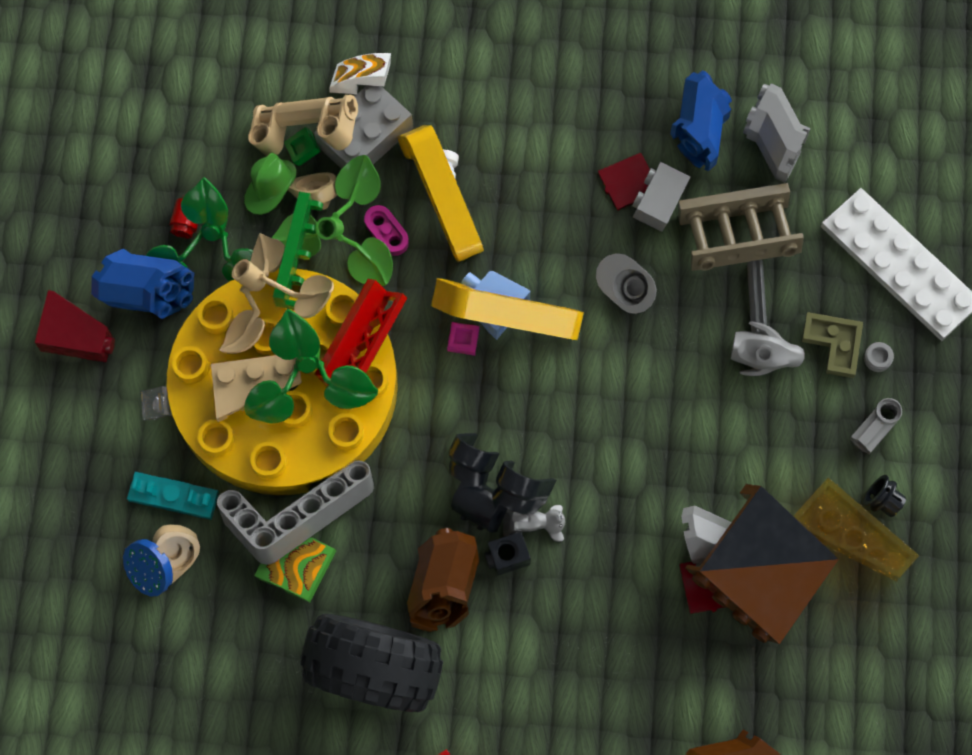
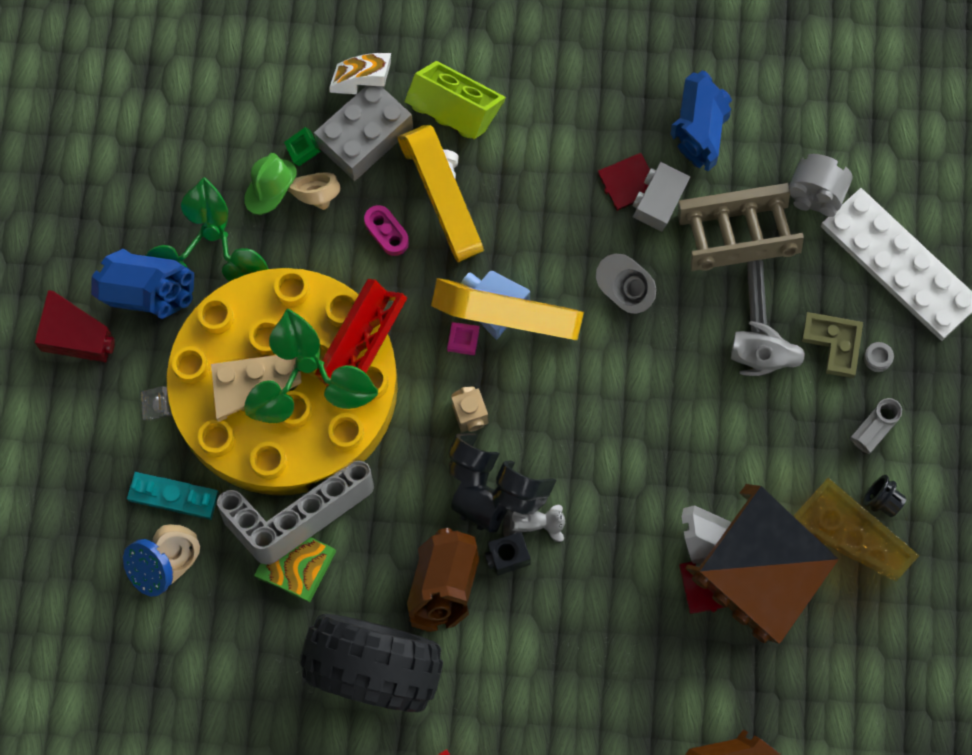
(180, 224): red brick -> none
(253, 275): tan plant -> none
(293, 248): green hinge -> none
(331, 114): tan piece -> none
(372, 259): bright green plant -> none
(453, 99): none -> lime slope
(469, 409): none -> tan brick
(776, 131): light grey brick -> none
(820, 184): none -> light grey brick

